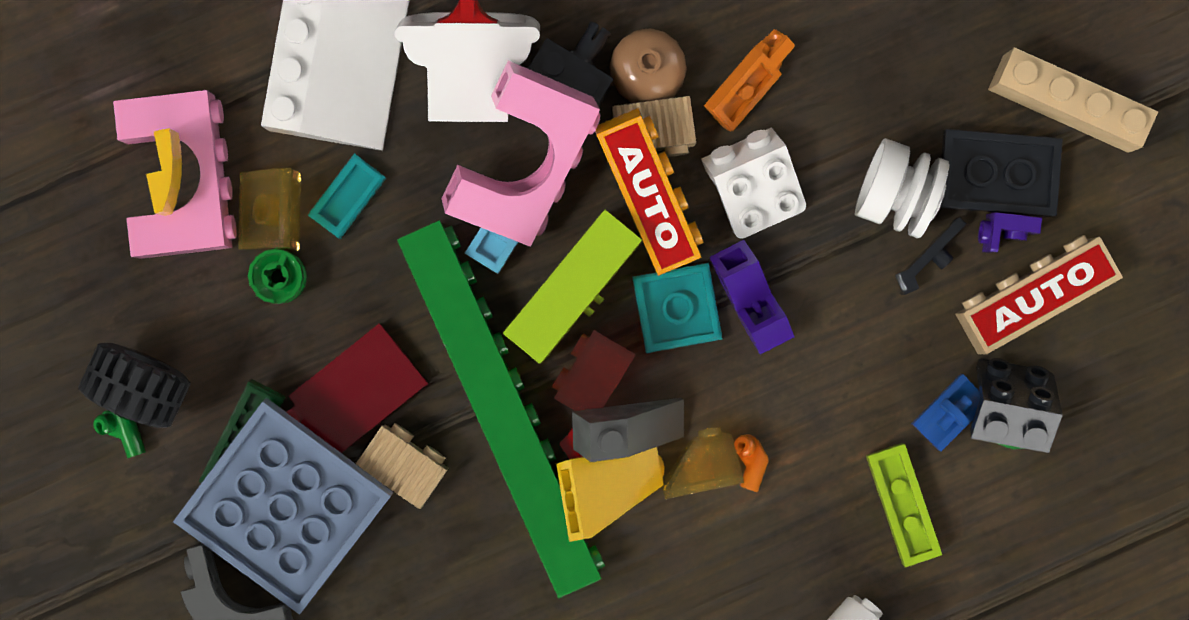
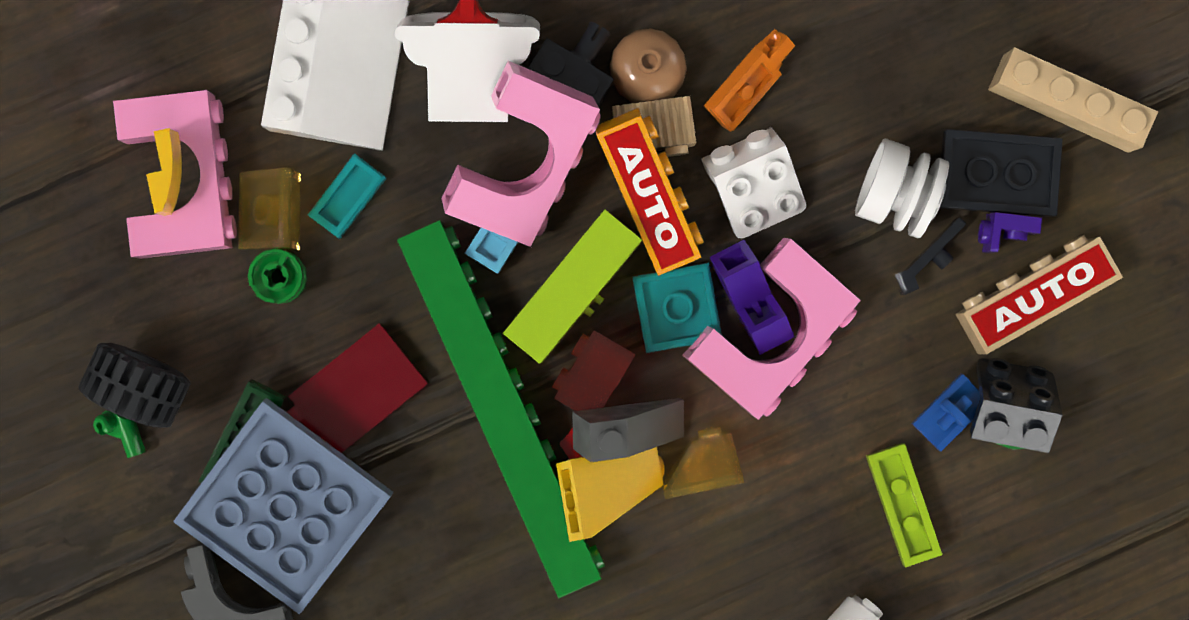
(403, 465): tan brick -> none
(754, 459): orange arm -> none
(822, 308): none -> bright pink arch

